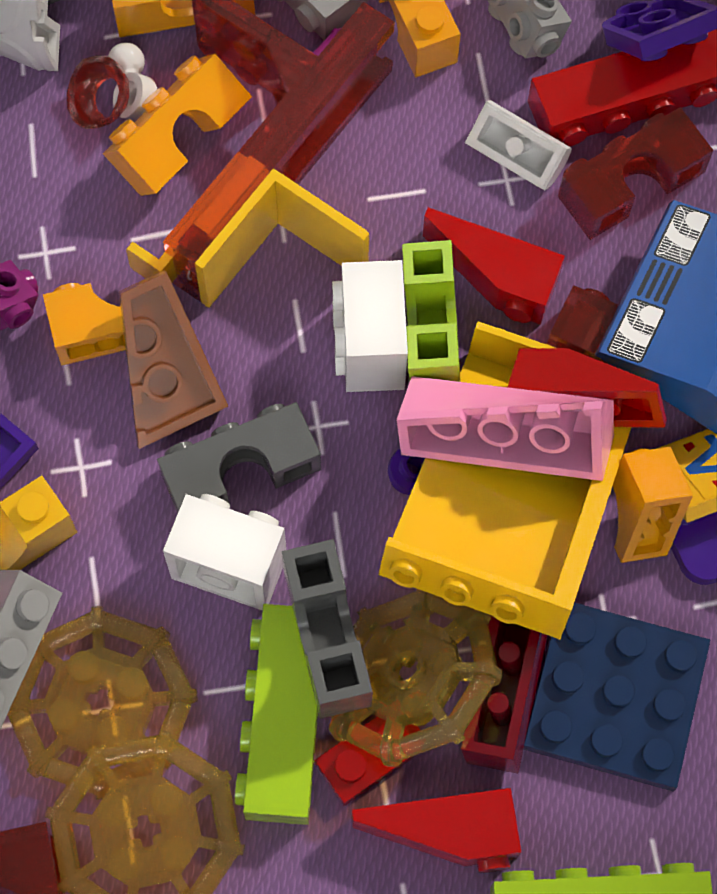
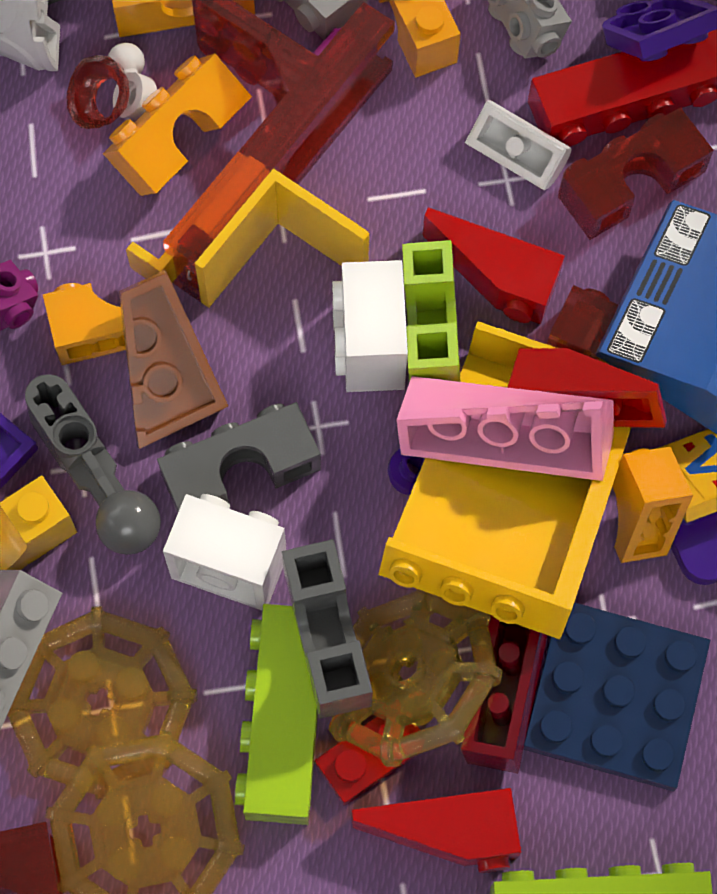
(125, 518): none -> dark grey beam

